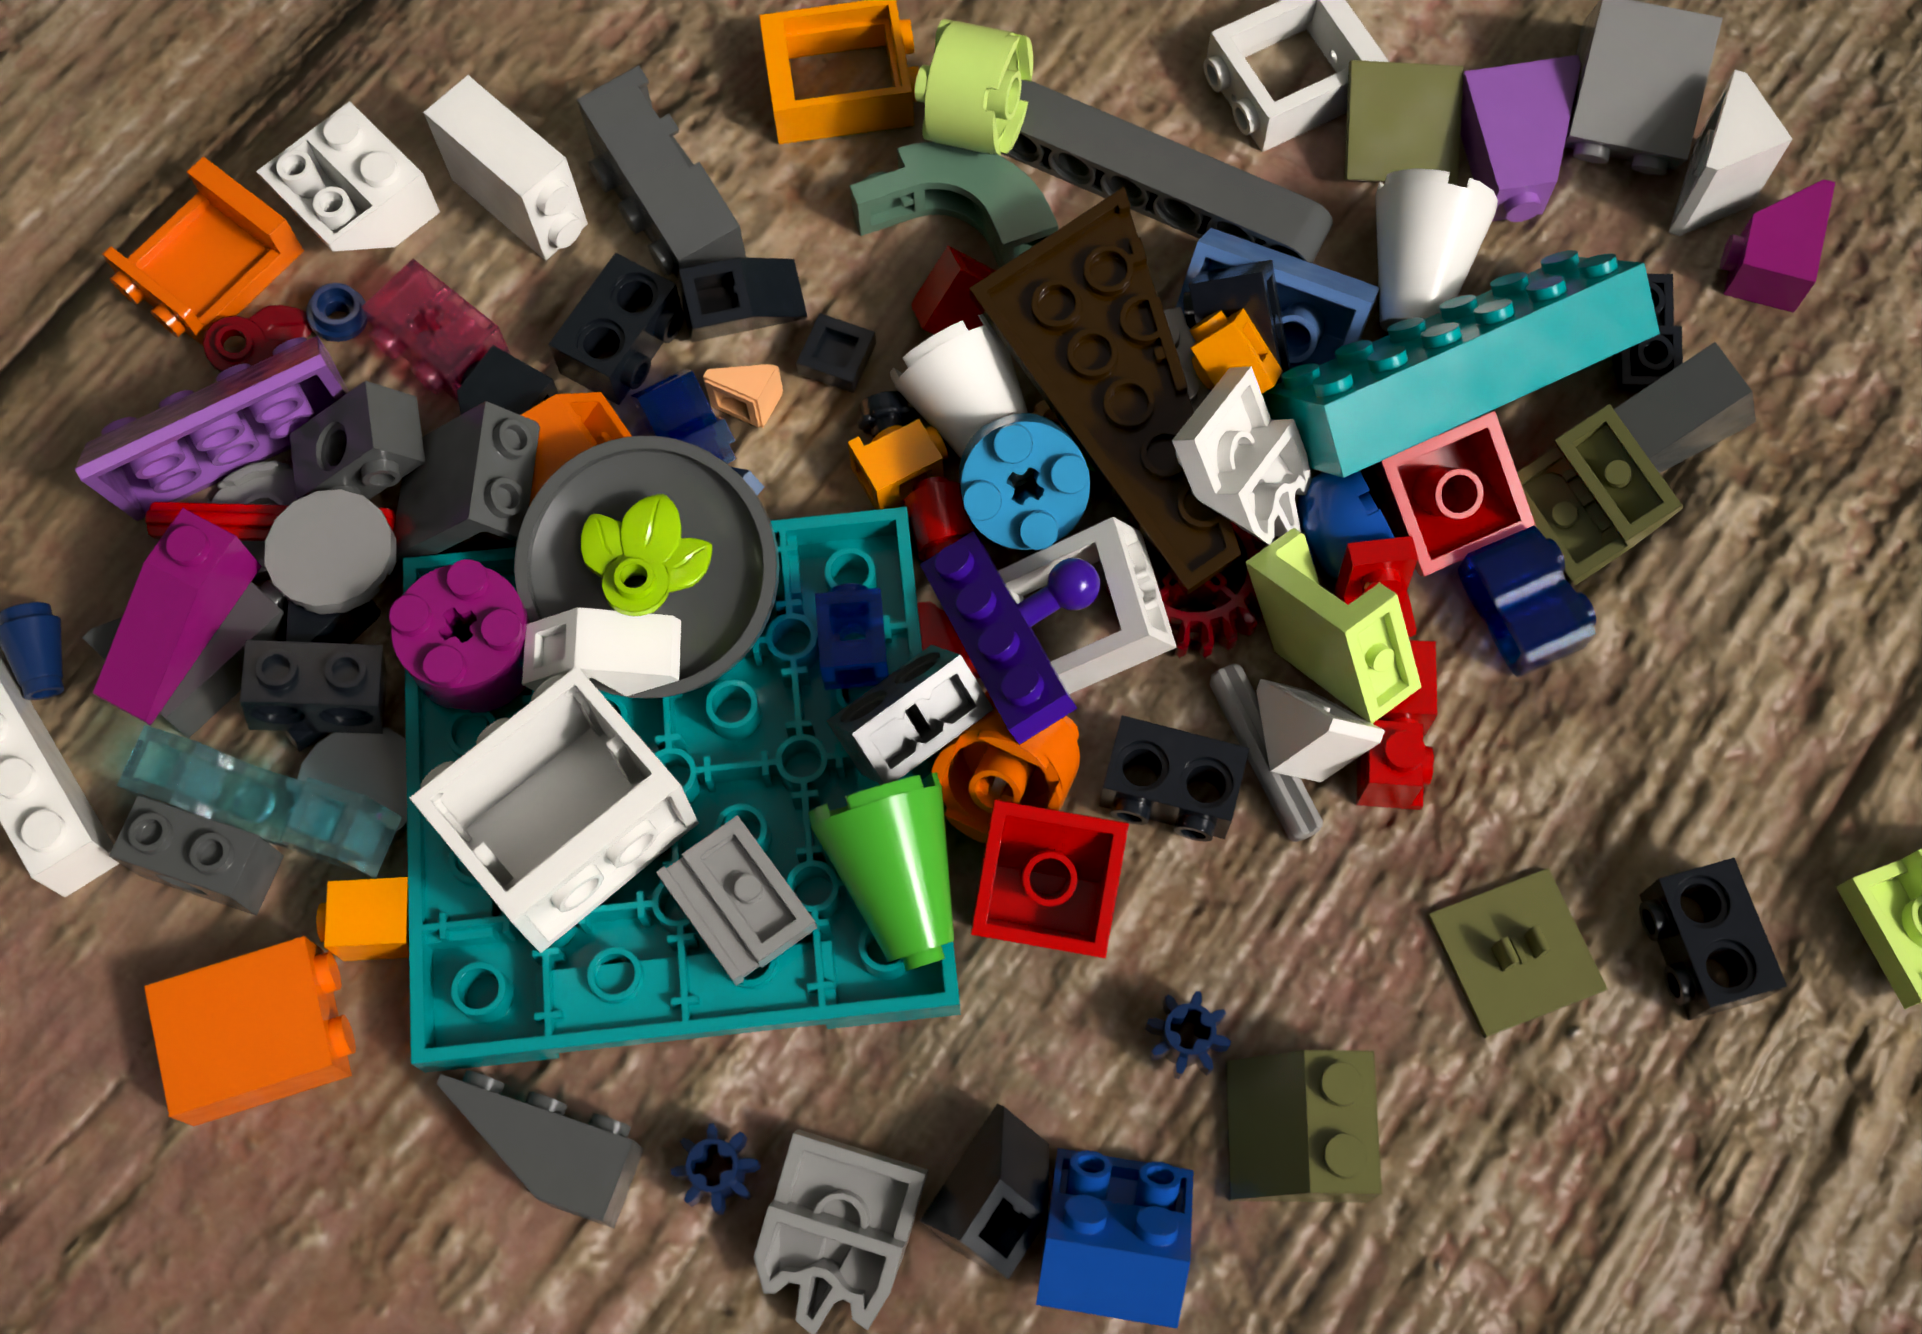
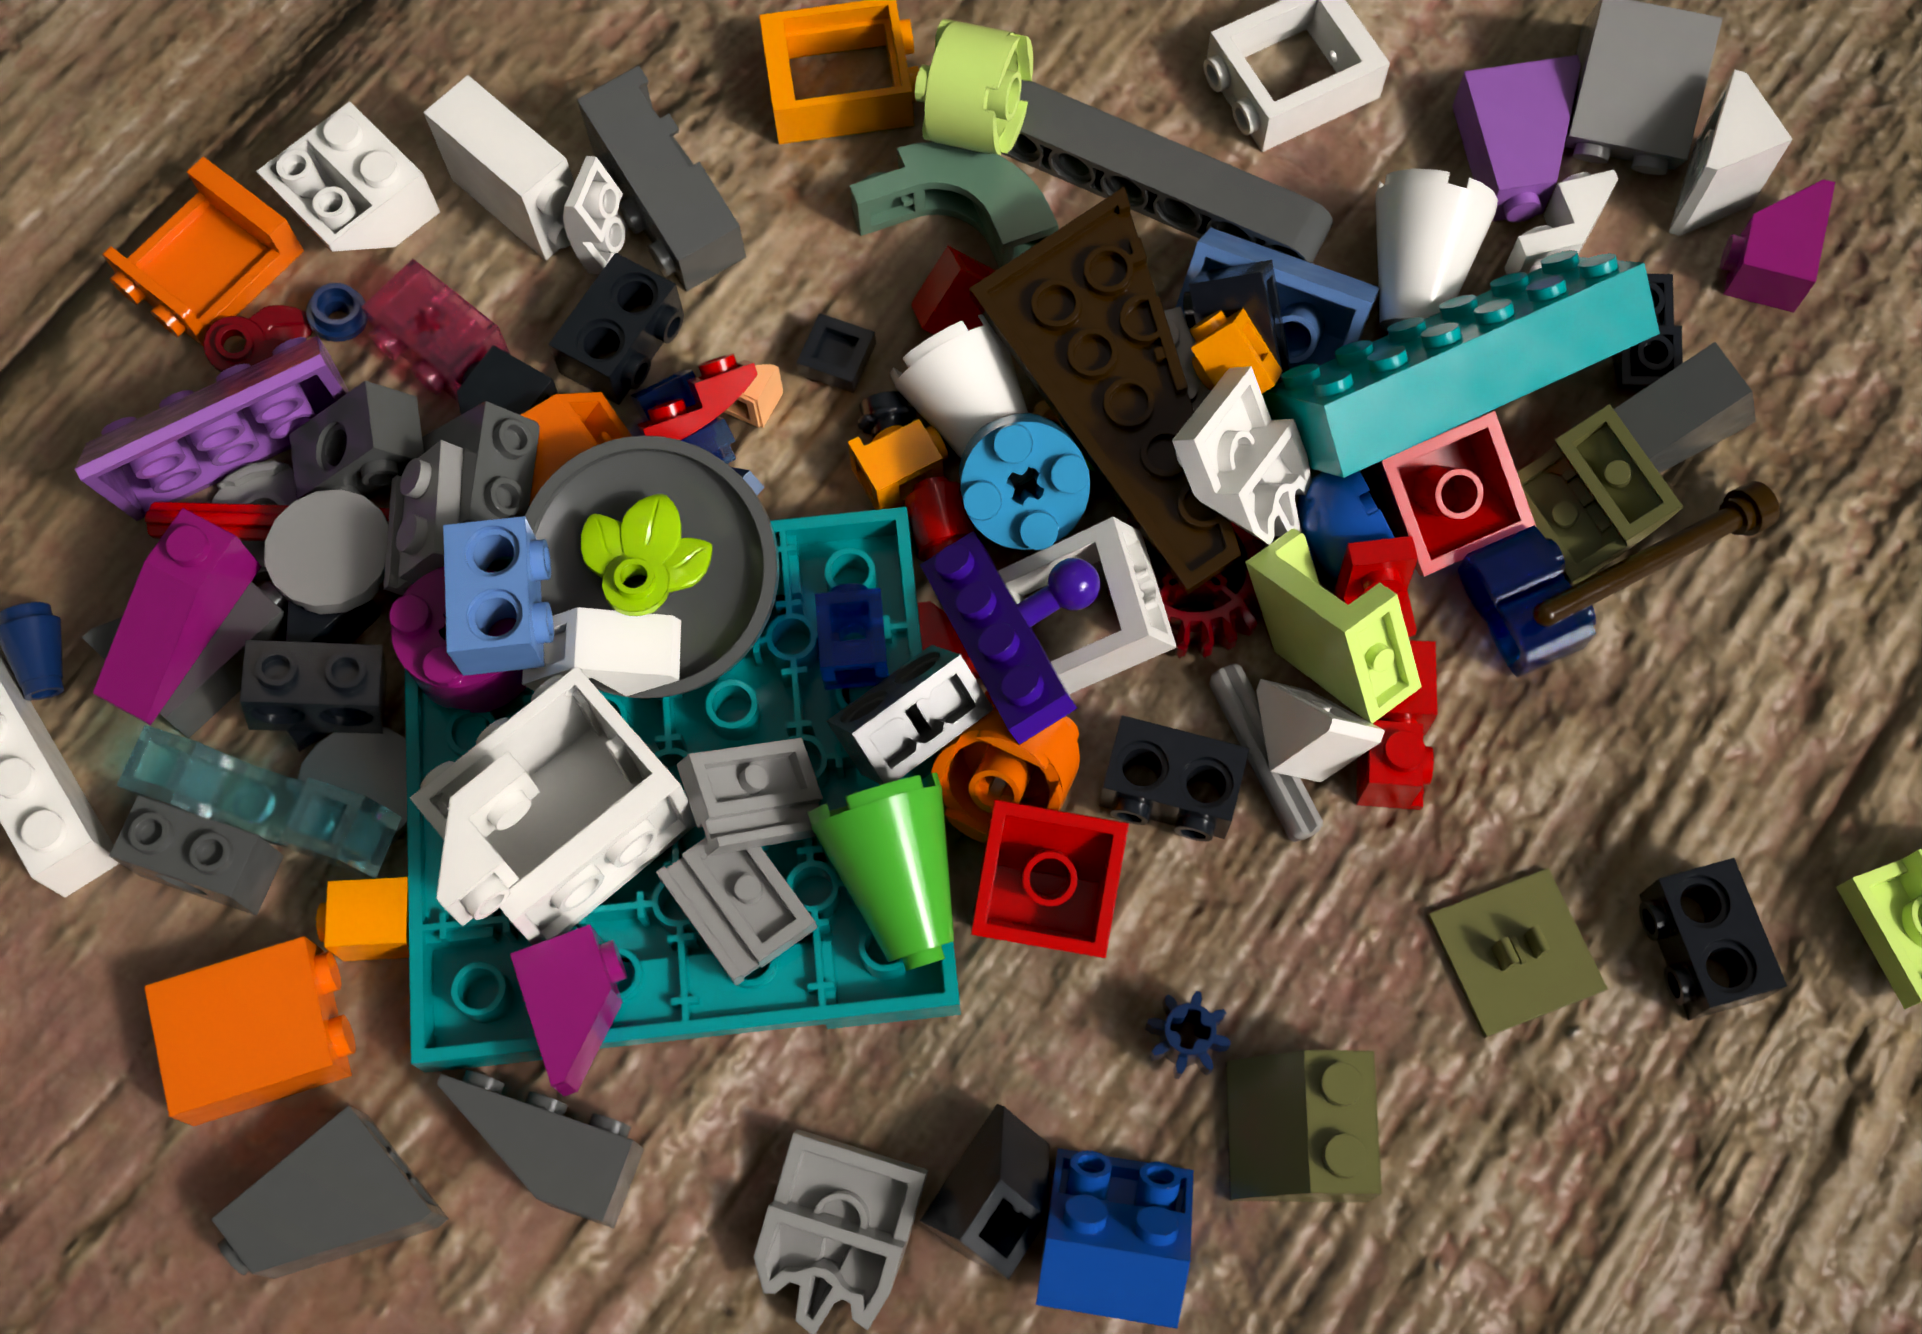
(326, 1202): none -> dark grey slope
(419, 507): none -> light grey plate
(472, 873): none -> white slope
(482, 598): none -> medium blue brick
(570, 1000): none -> magenta slope
(593, 216): none -> white slope
(701, 1157): dark blue gear -> none
(713, 391): none -> slope
(740, 296): black slope -> none
(751, 794): none -> light grey plate
(1402, 119): olive piece -> none
(1569, 220): none -> white slope
(1742, 512): none -> dark brown piece

